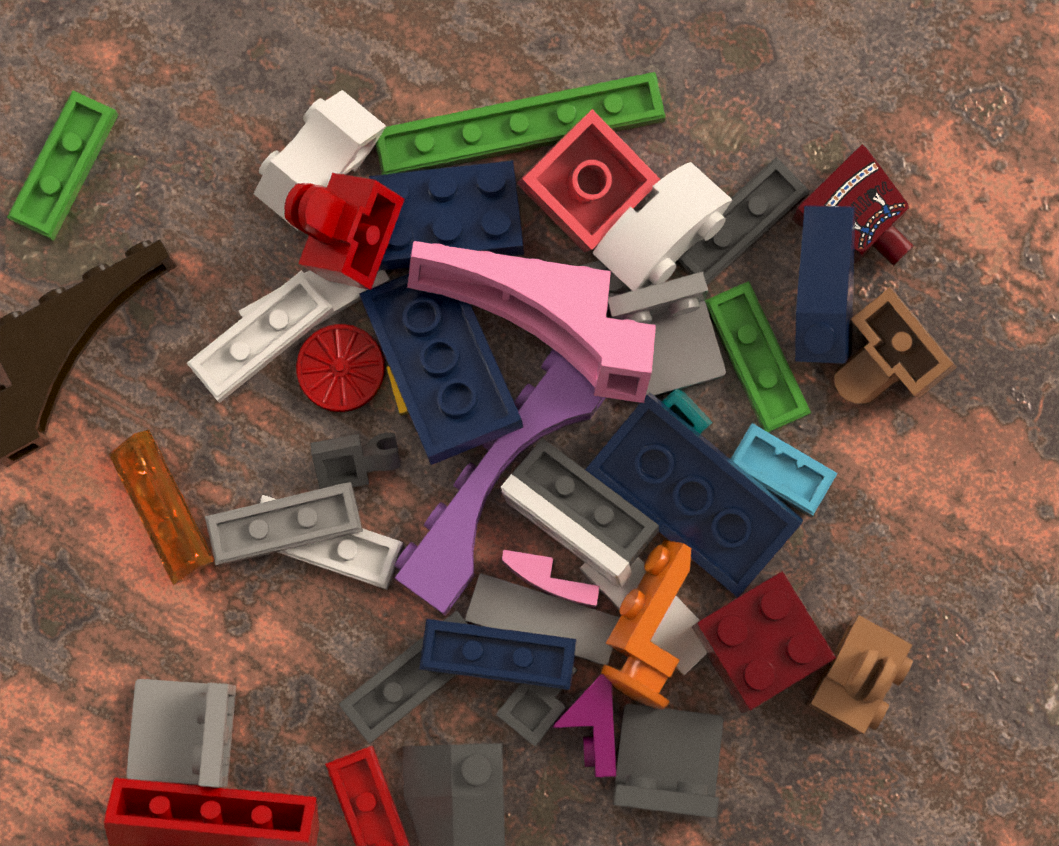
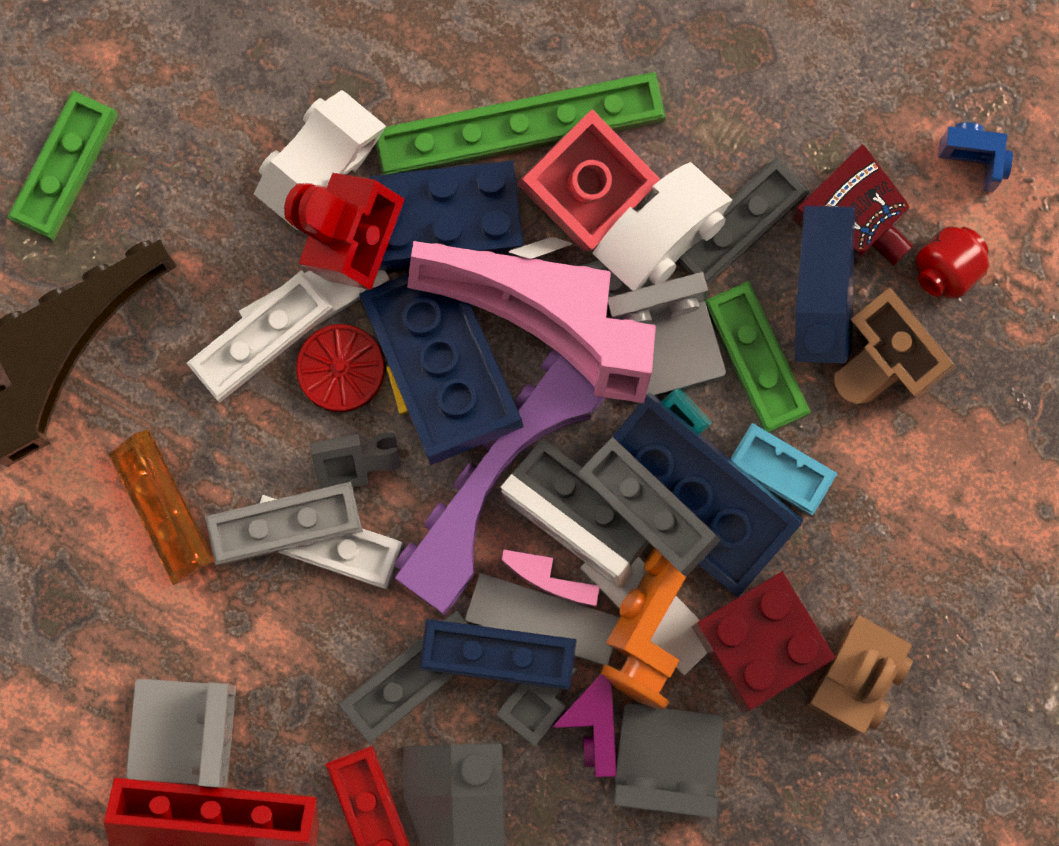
(540, 247): none -> white sticker
(649, 506): none -> dark grey plate
(952, 262): none -> red head
(972, 144): none -> blue bracket

